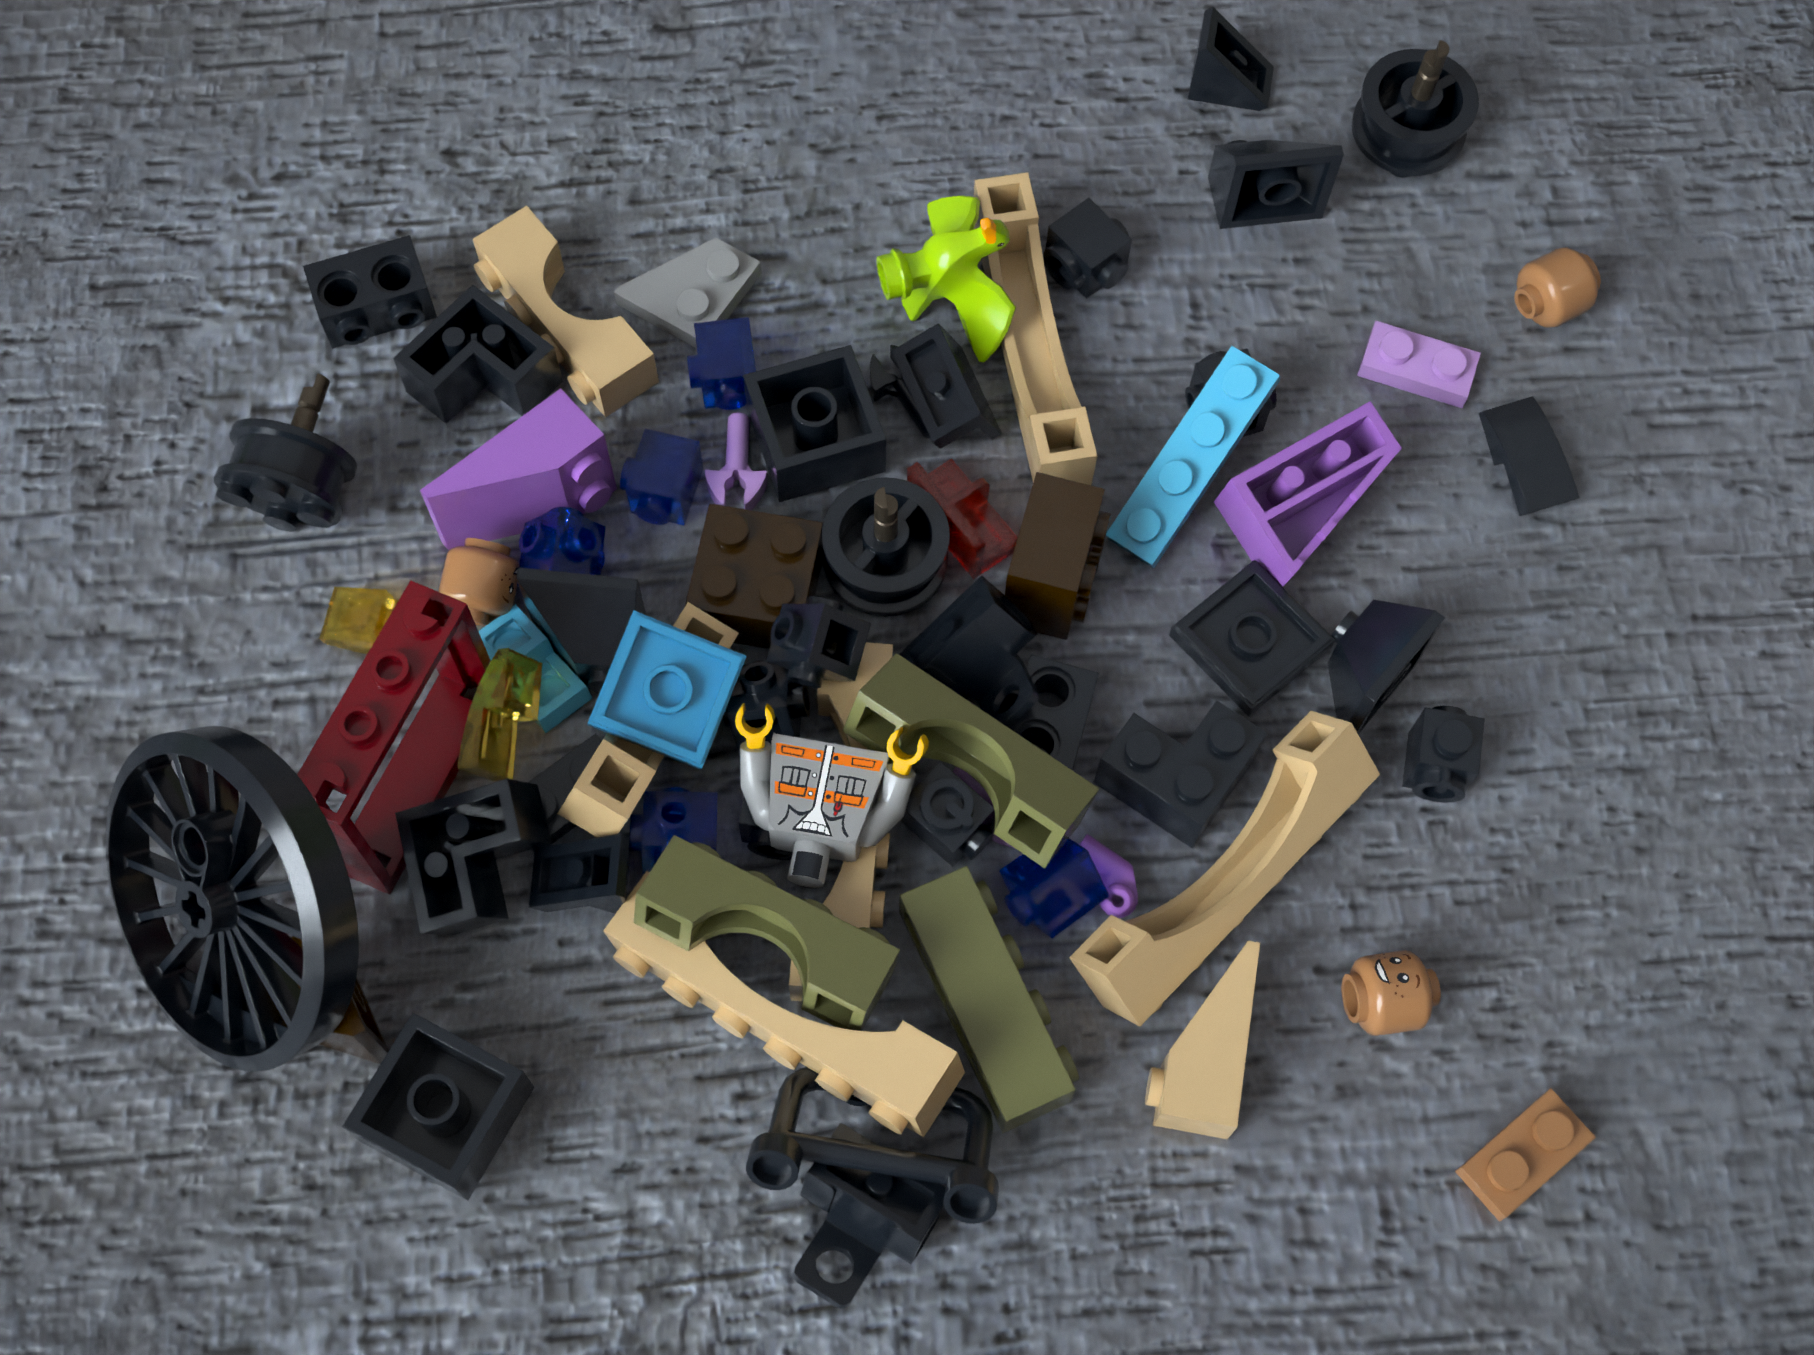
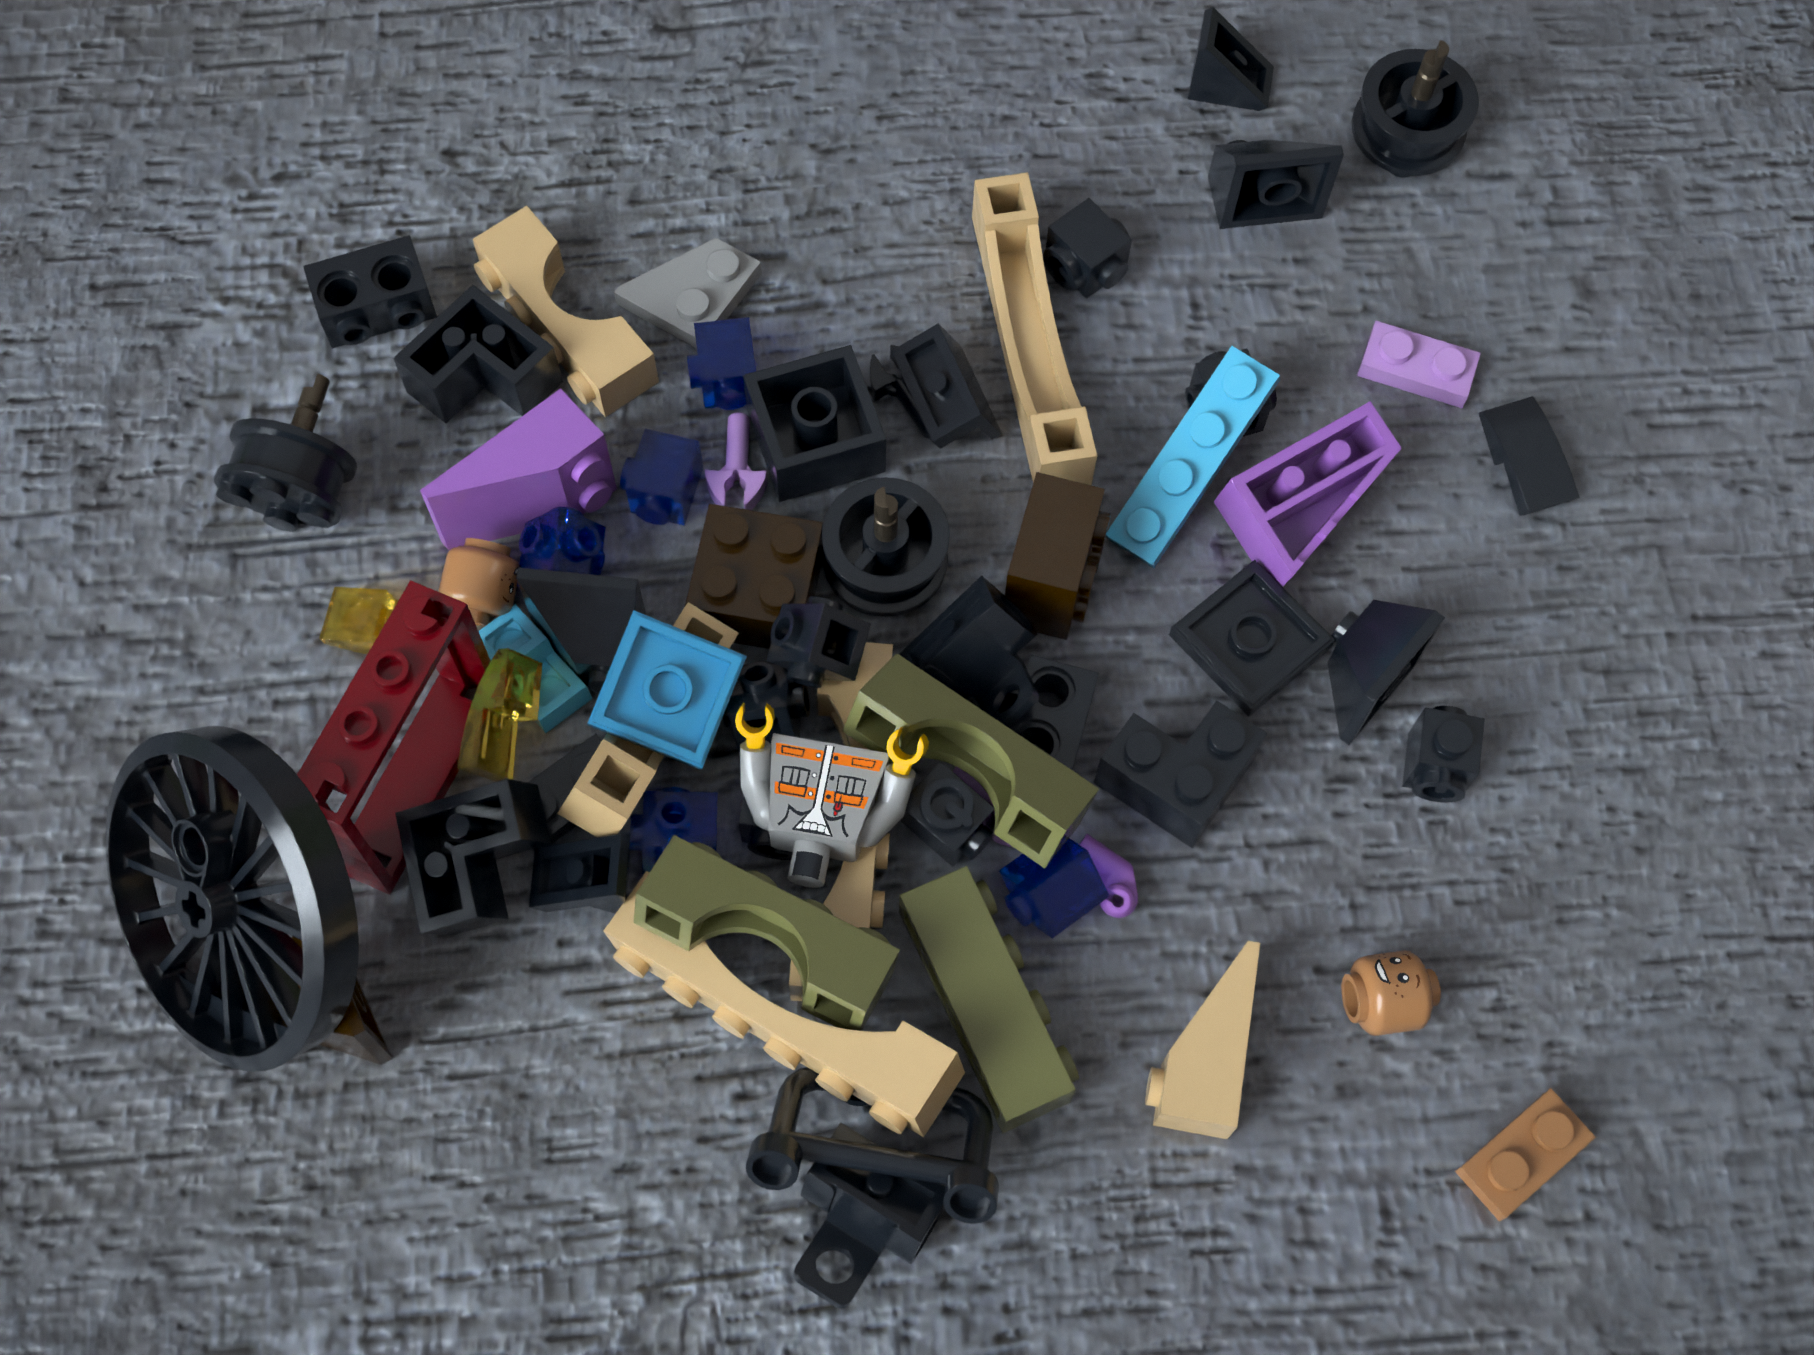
(439, 1106): black brick -> none
(950, 270): lime animal -> none
(976, 530): clear red panel -> none
(1146, 958): tan arch -> none
(1557, 287): medium nougat head -> none

